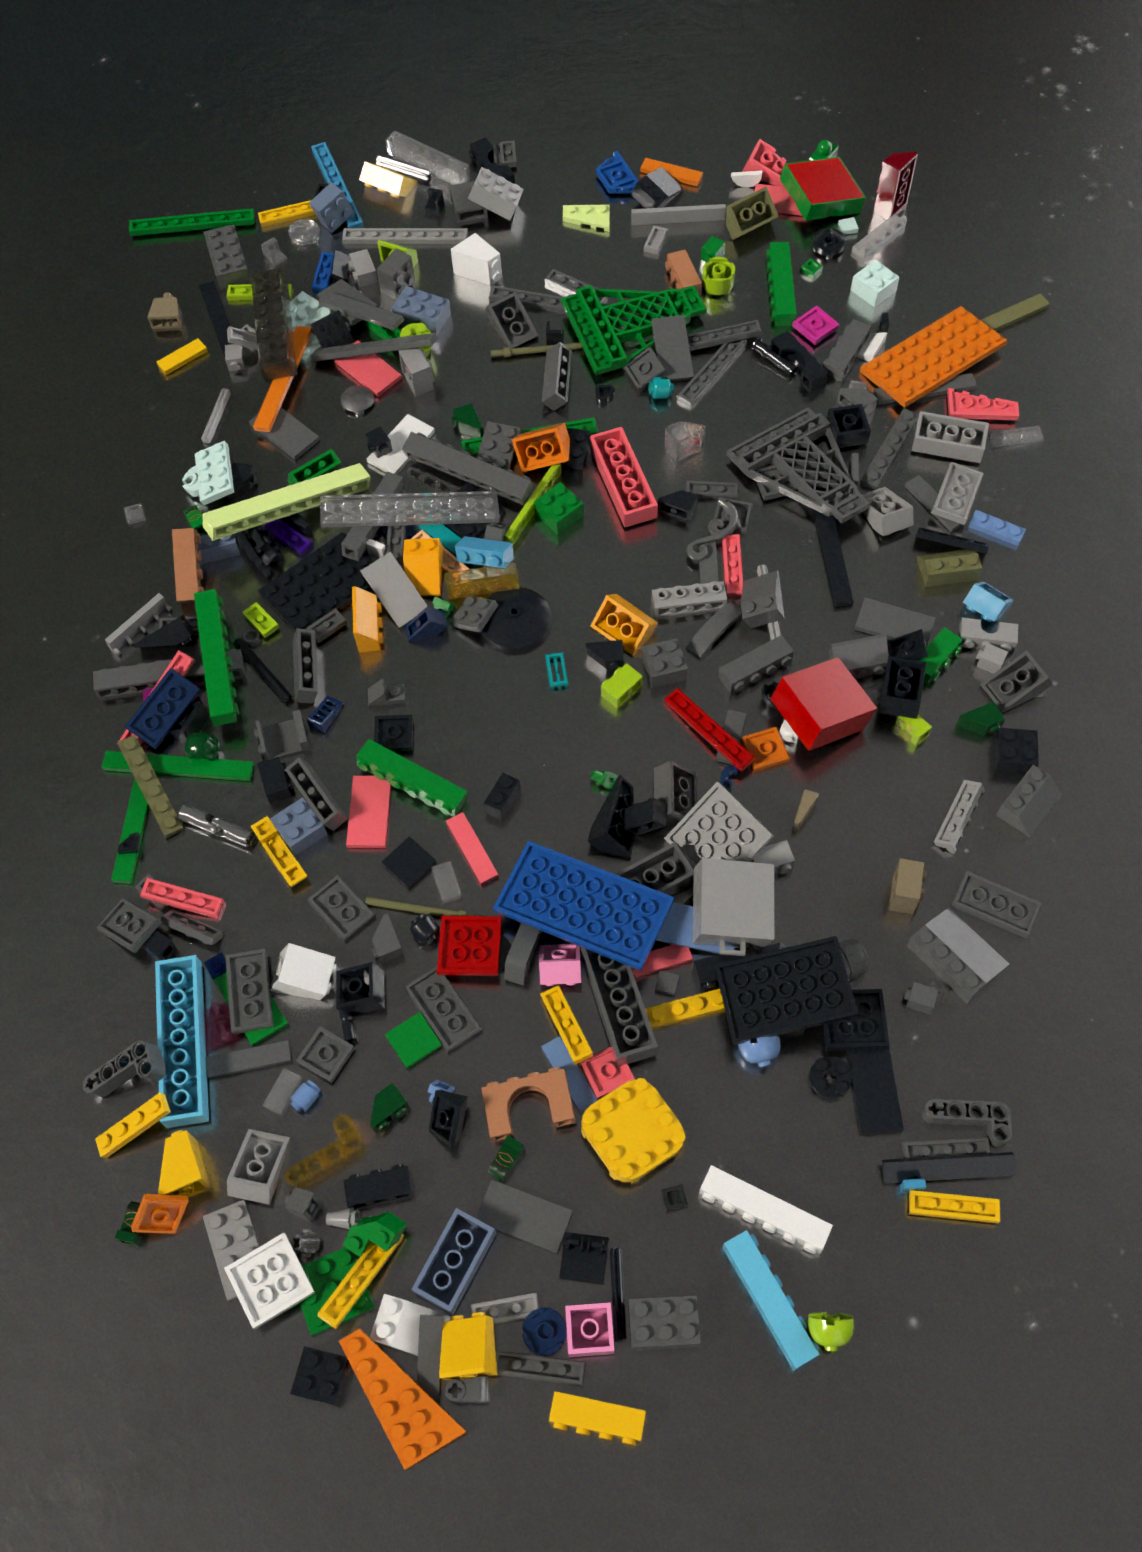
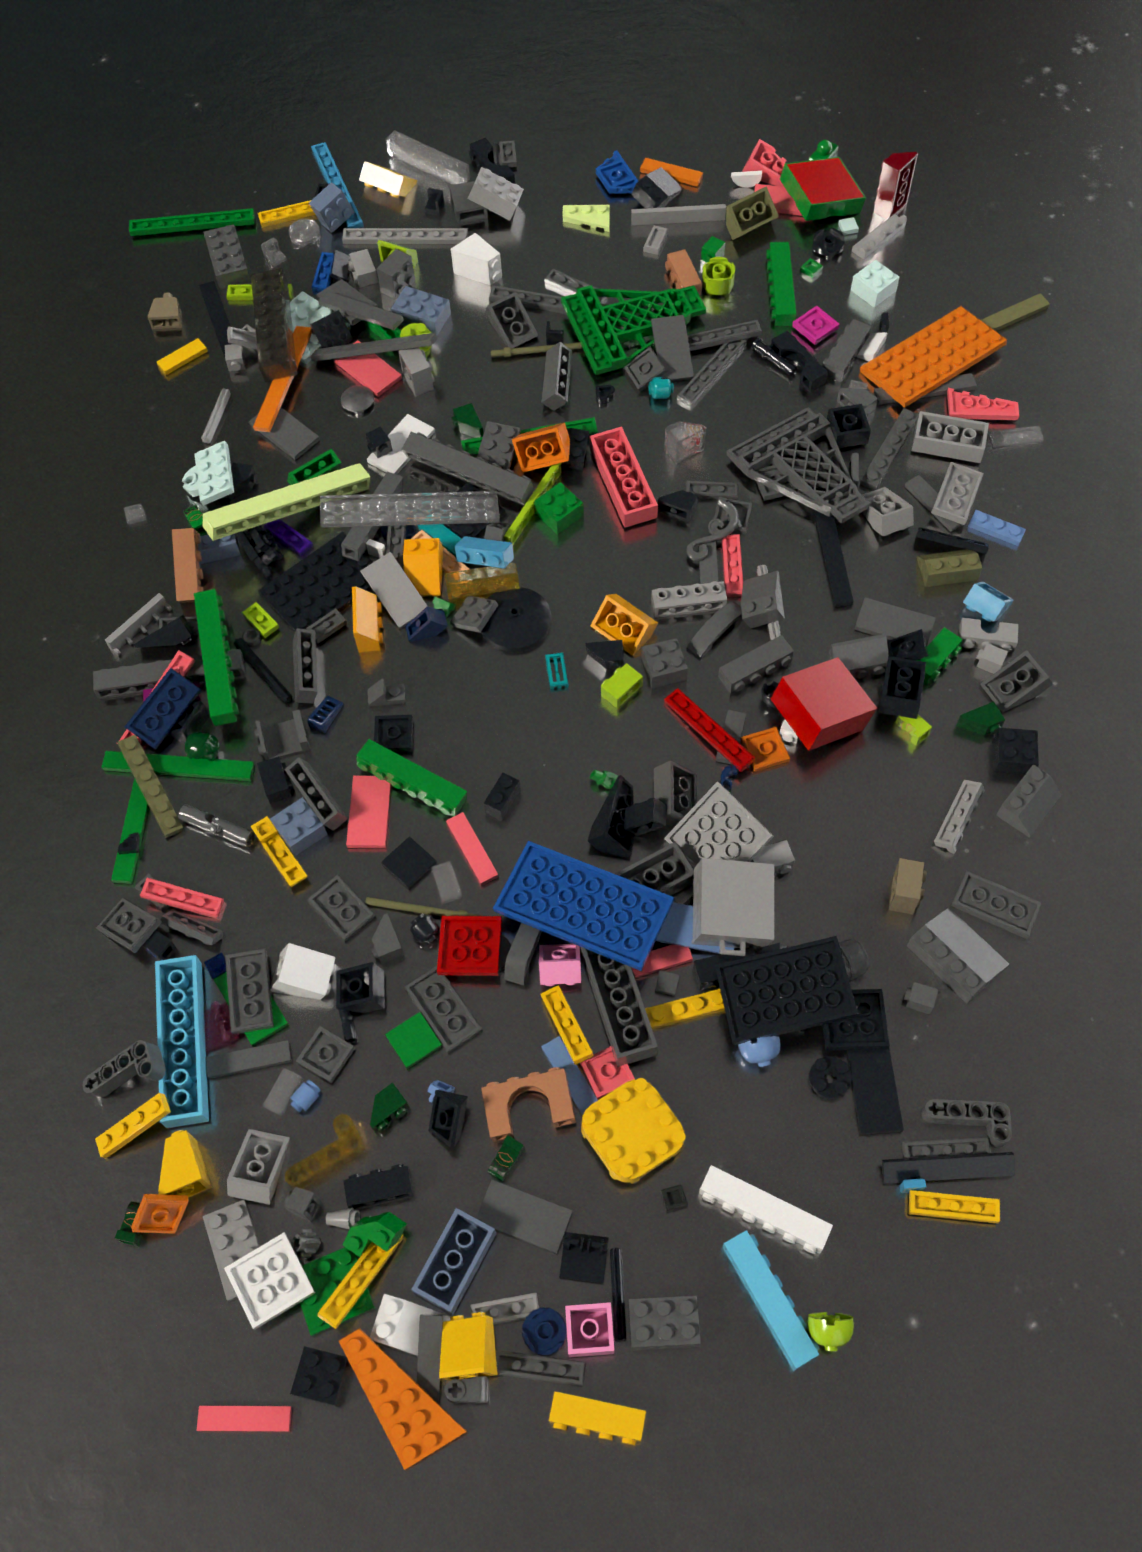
(244, 1418): none -> coral tile
(298, 523): black slope -> none
(403, 168): axle -> none
(807, 803): dark tan slope -> none

